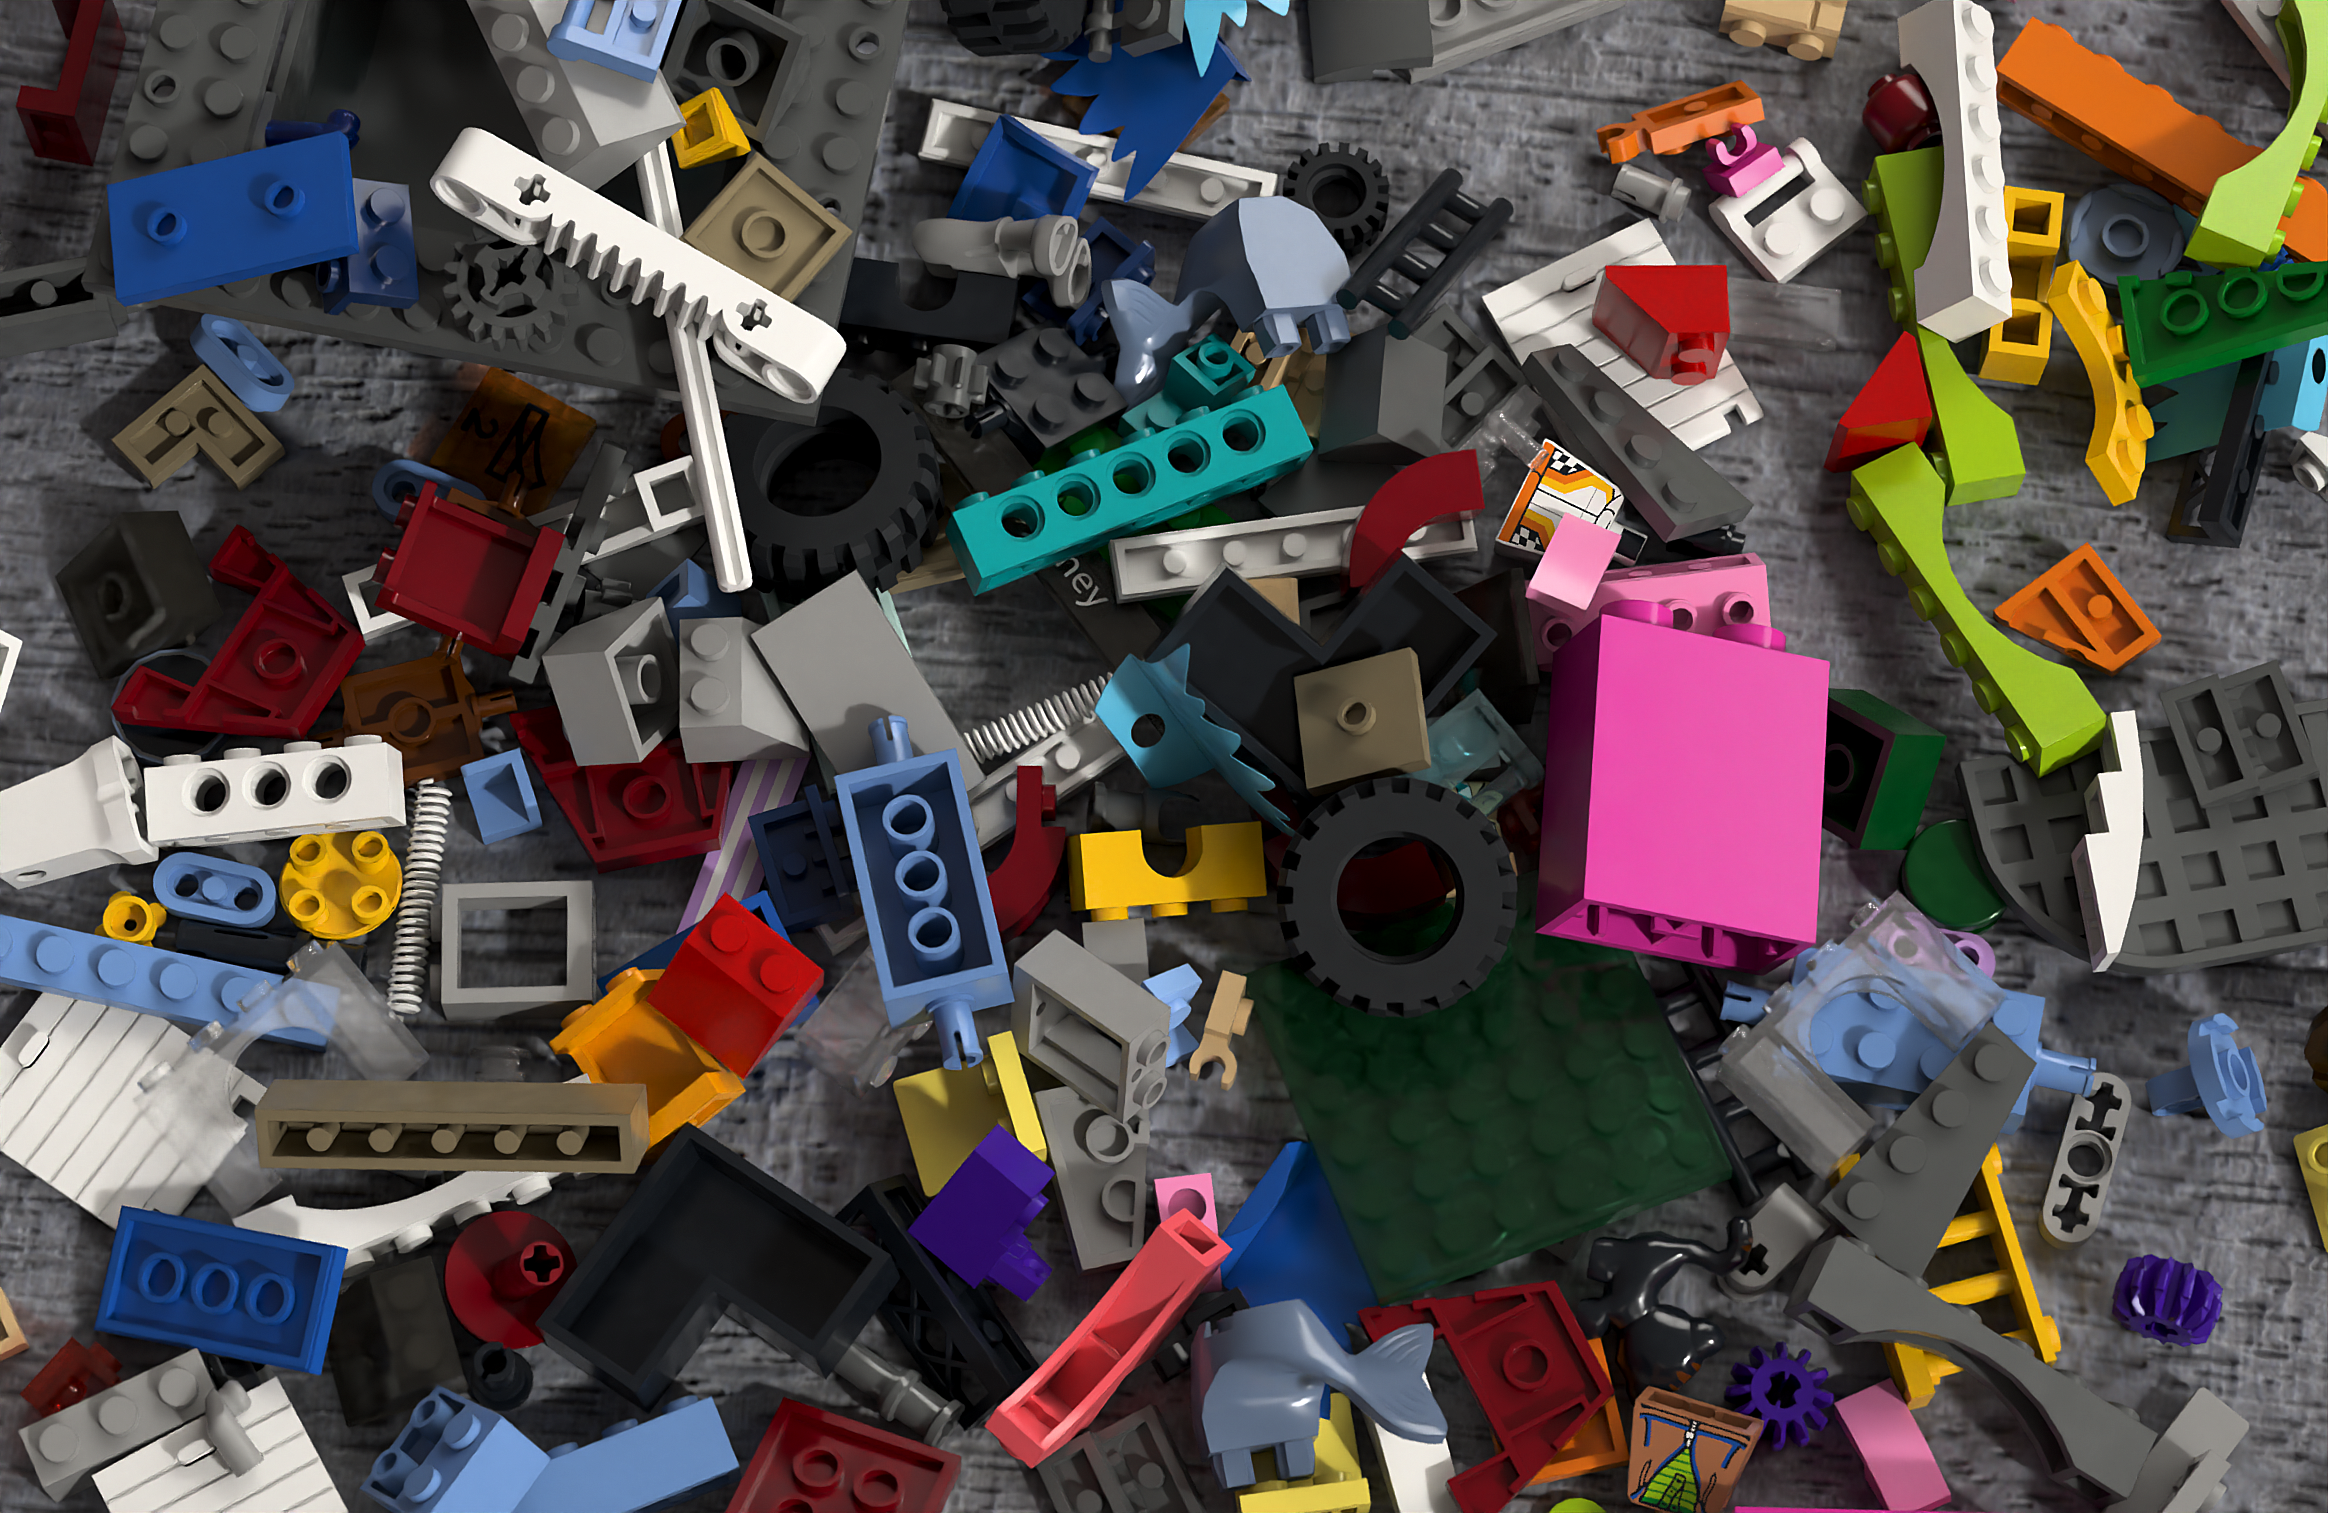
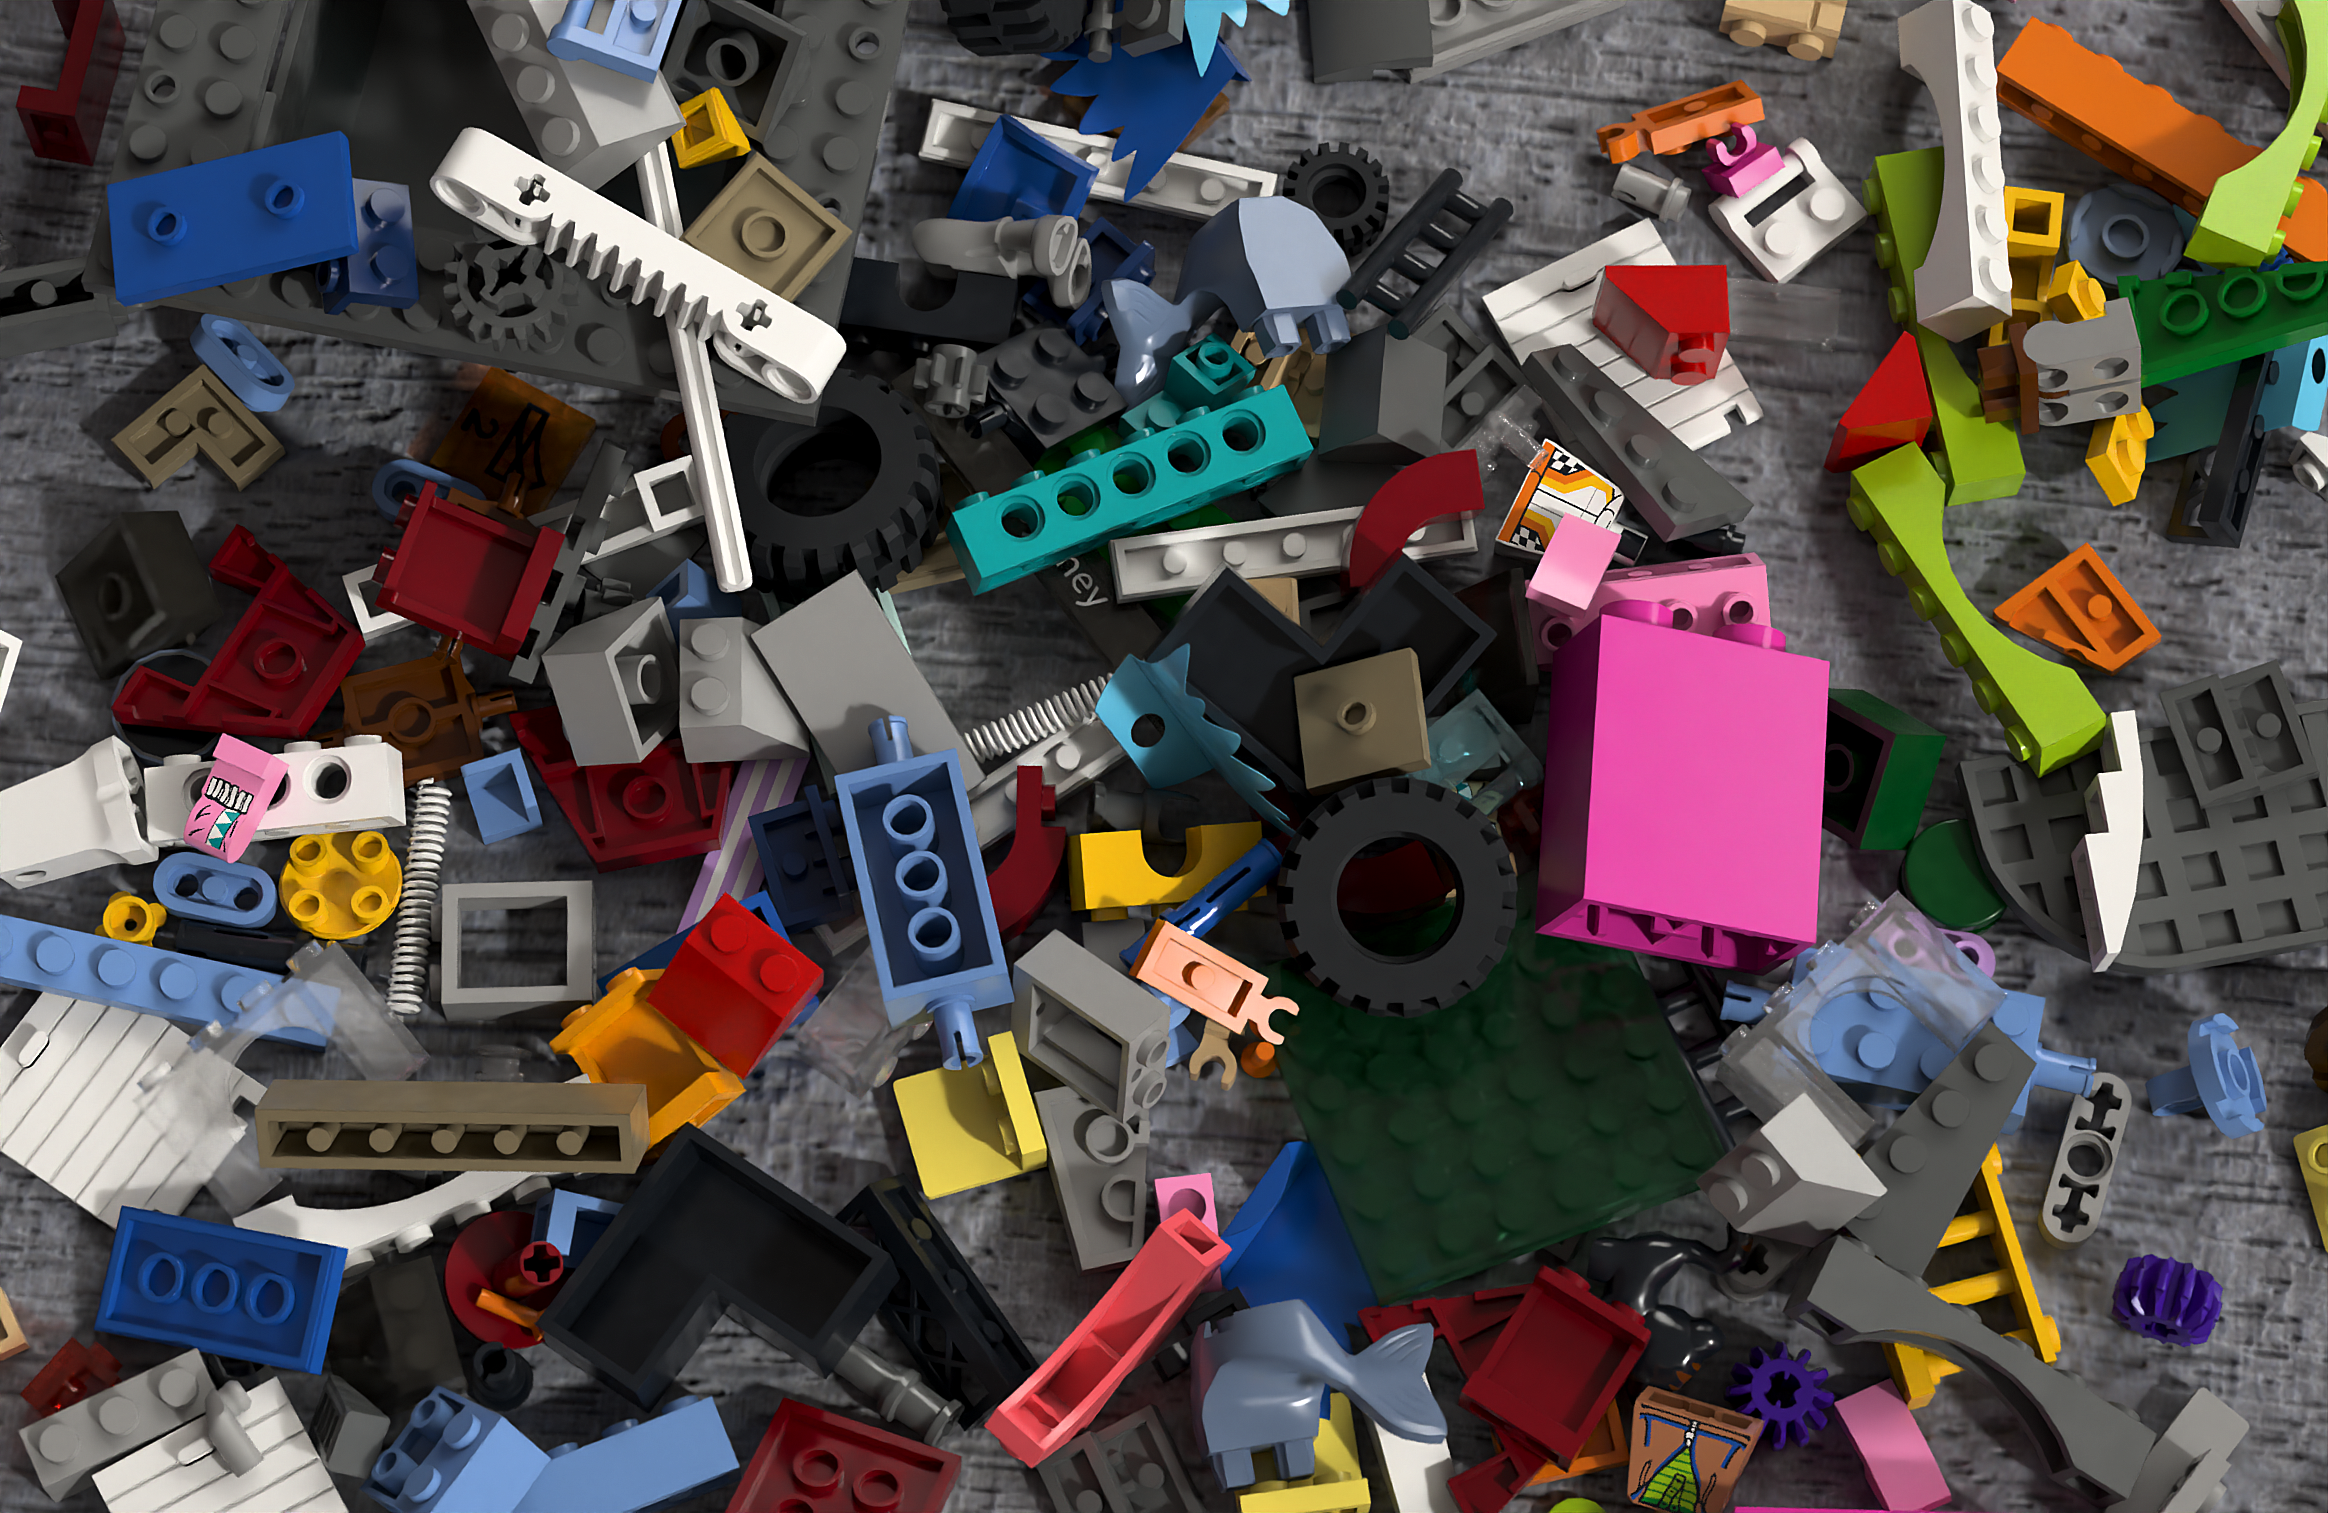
(233, 799): none -> bright pink leg
(286, 131): clear blue arm -> none
(347, 1429): none -> dark grey slope
(510, 1310): none -> orange piece
(572, 1223): none -> medium blue panel
(982, 1216): dark purple hinge -> none
(1208, 981): none -> plate
(1219, 896): none -> blue pin
(1258, 1059): none -> orange piece
(1556, 1366): none -> dark red panel
(1792, 1178): none -> light grey slope
(1902, 114): dark red head -> none
(2063, 371): none -> light grey hips

